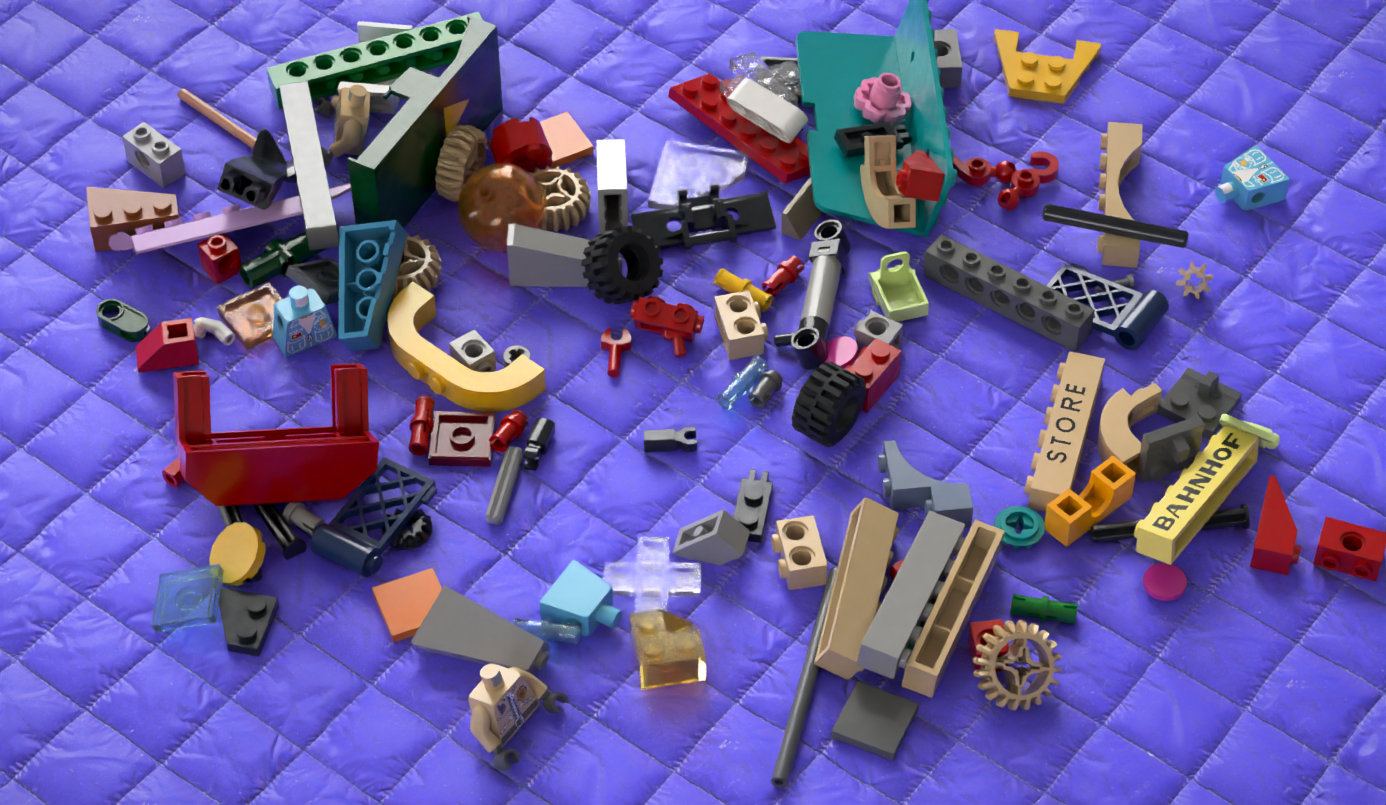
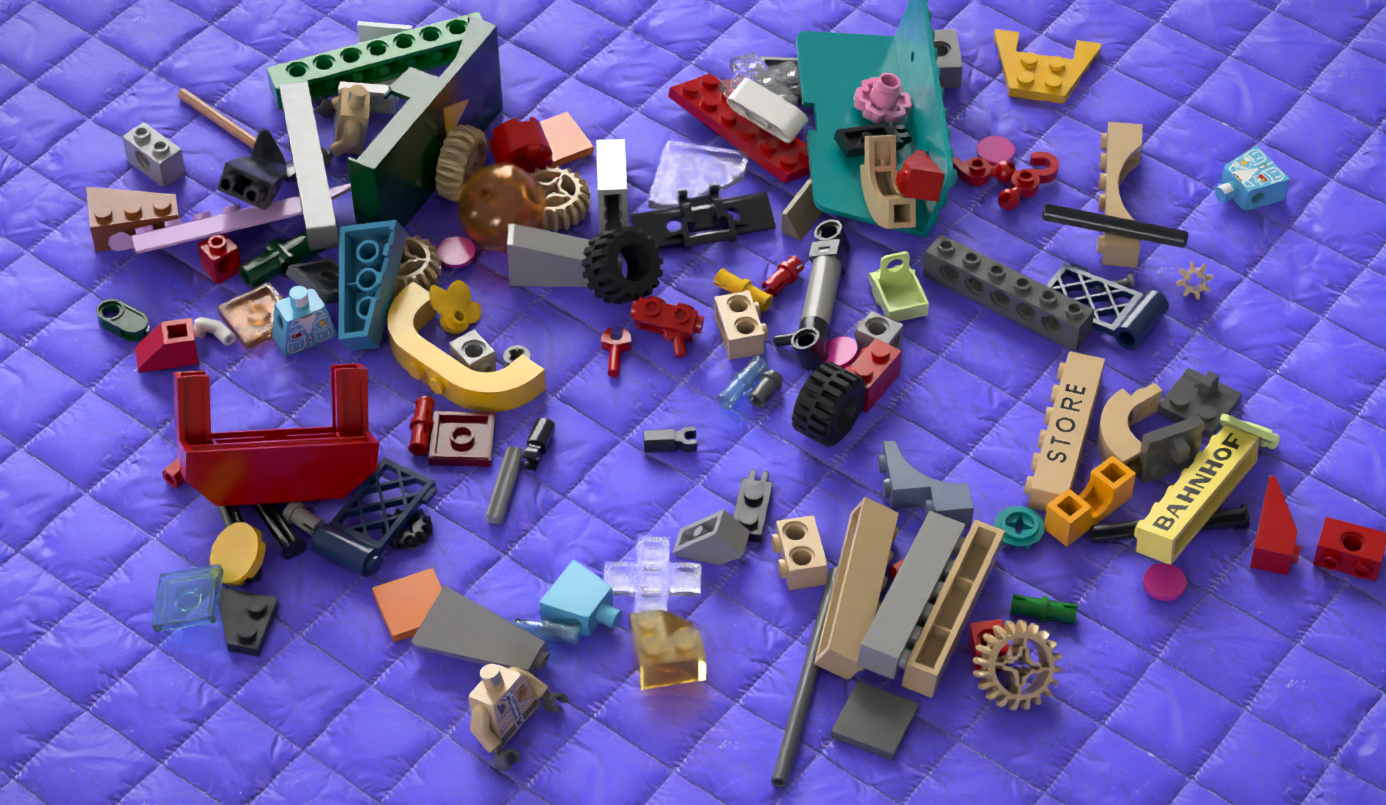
(454, 307): none -> yellow plate
(456, 252): none -> piece
(510, 428): red pin -> none
(995, 149): none -> dark pink piece

